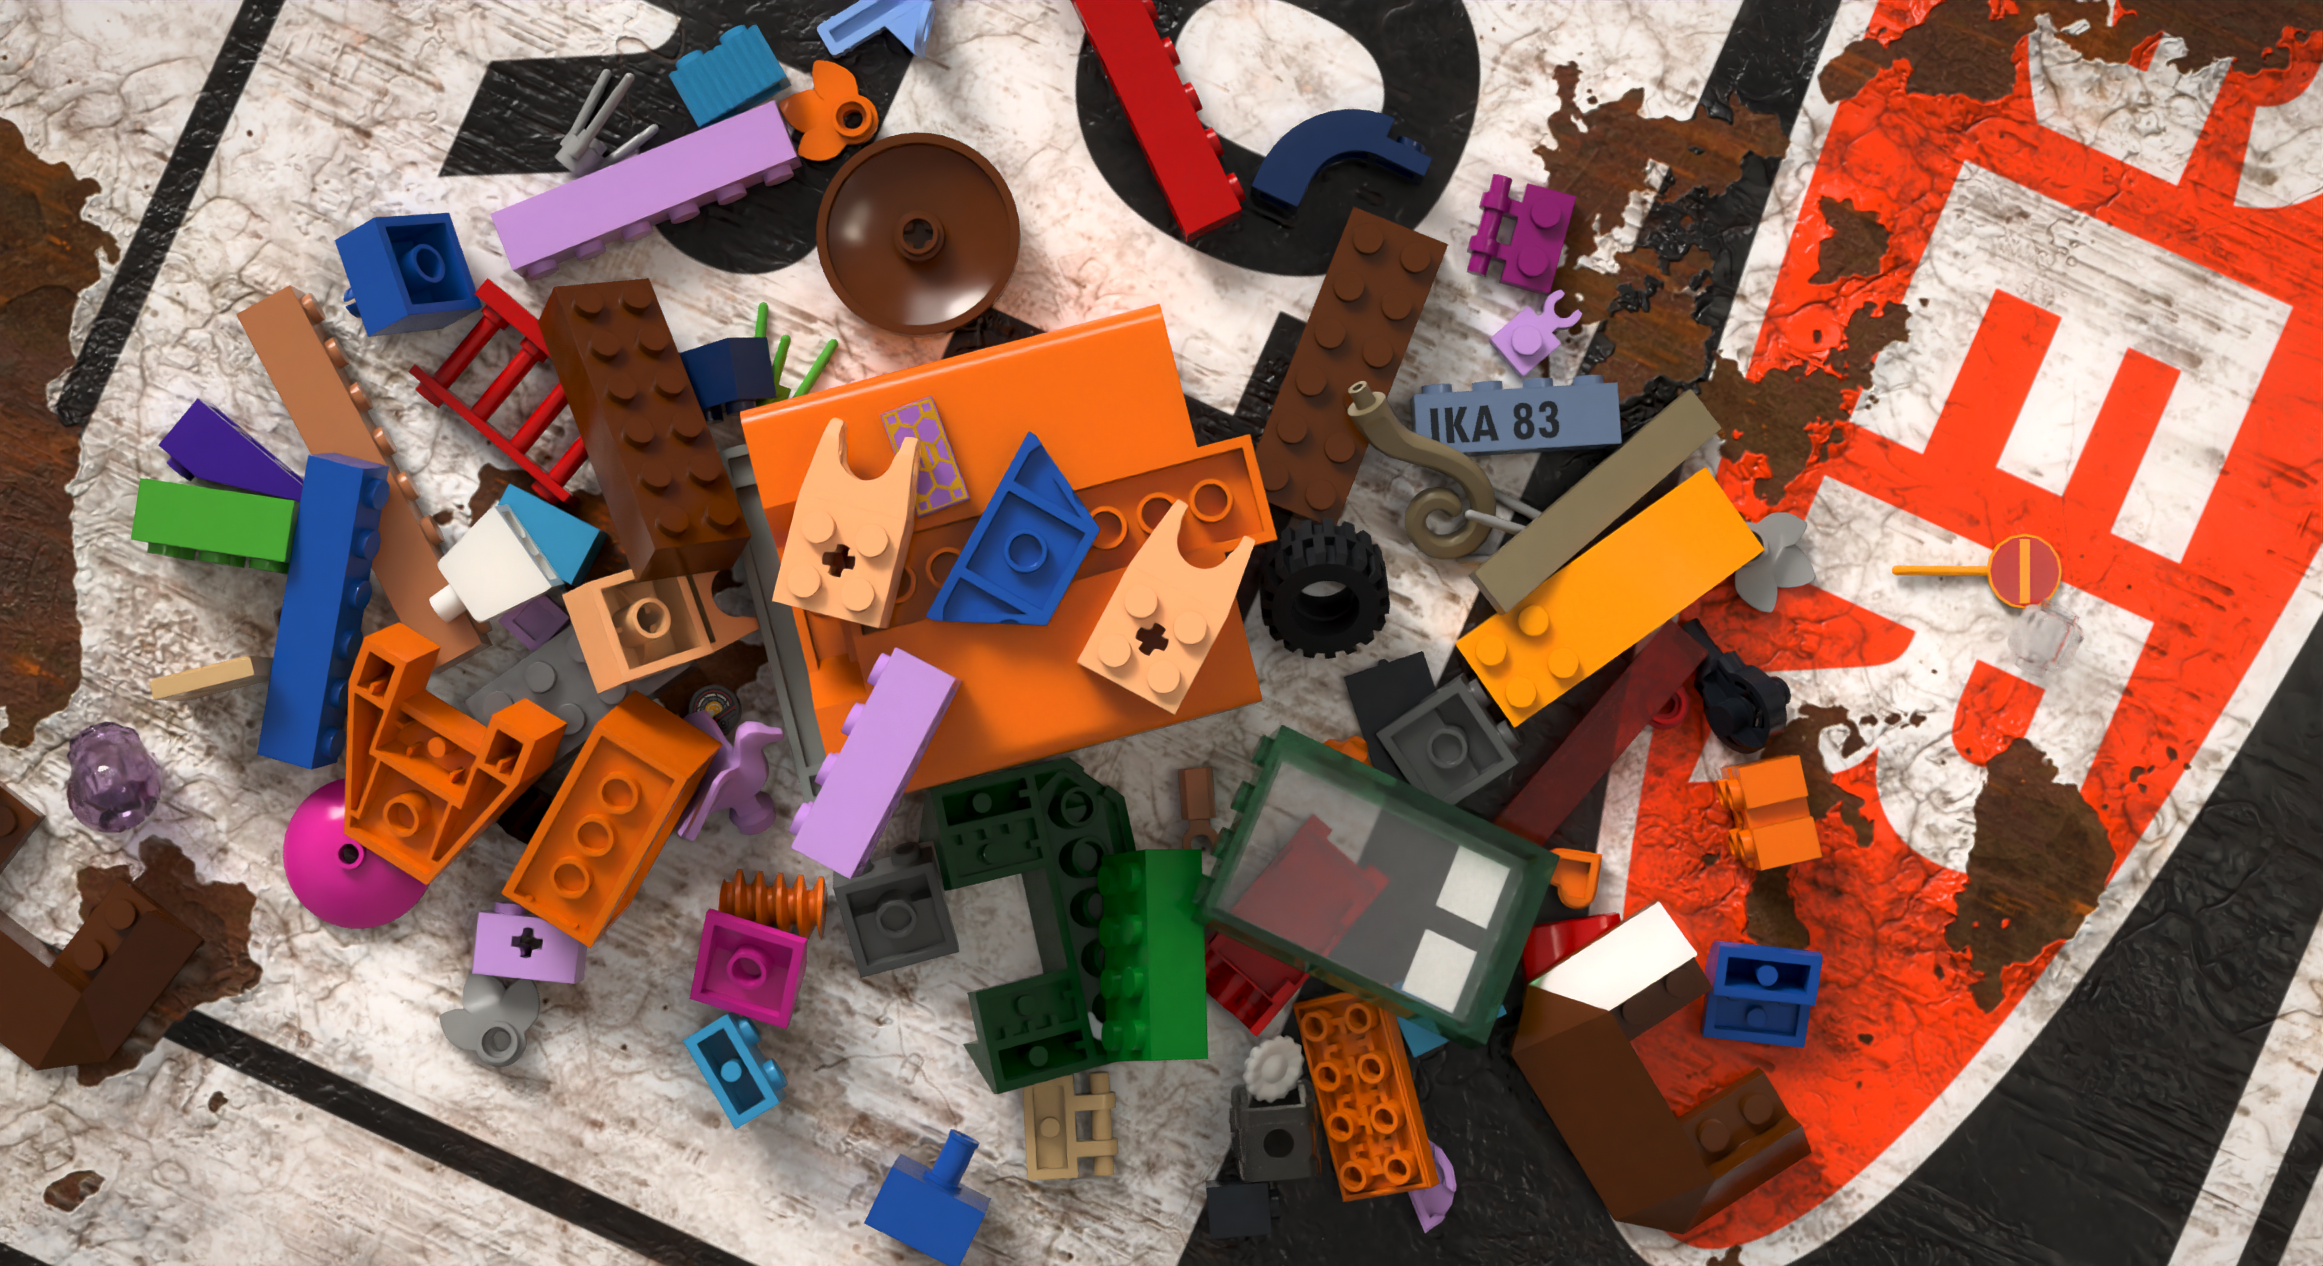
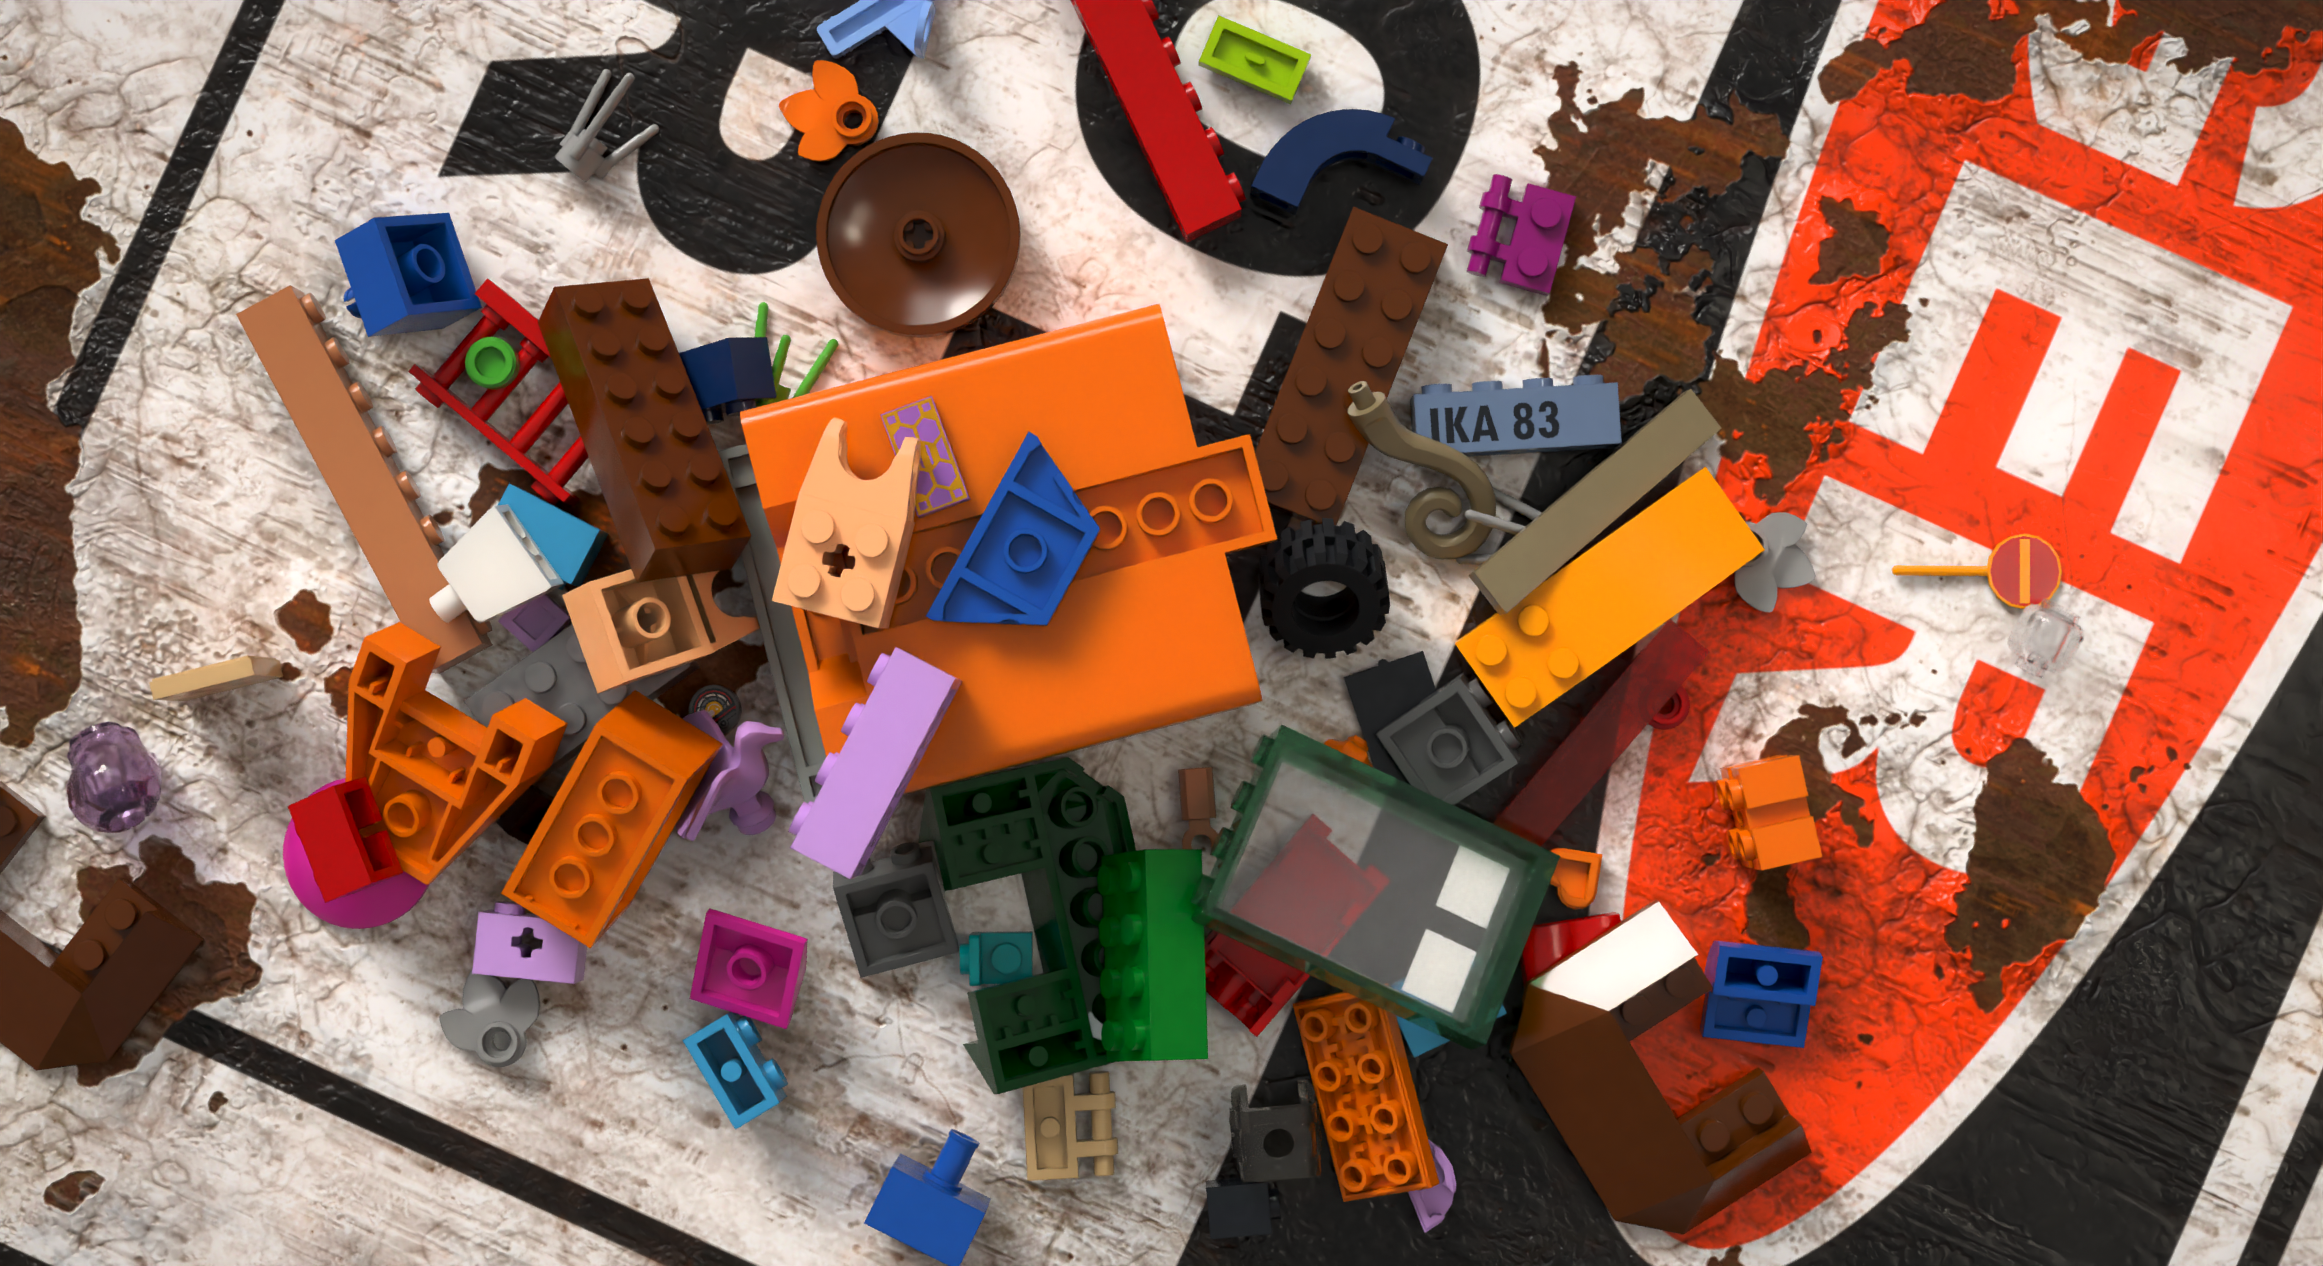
(216, 523): bright green brick -> none
(220, 451): dark purple slope -> none
(323, 609): blue brick -> none
(331, 838): none -> red piece
(492, 363): none -> bright green tile
(647, 191): lavender brick -> none
(729, 76): dark azure brick -> none
(776, 902): orange piece -> none
(997, 957): none -> teal bracket
(1177, 597): light nougat brick -> none
(1254, 59): none -> lime plate
(1273, 1068): white piece -> none
(1531, 337): lavender plate -> none
(1738, 696): black pin -> none

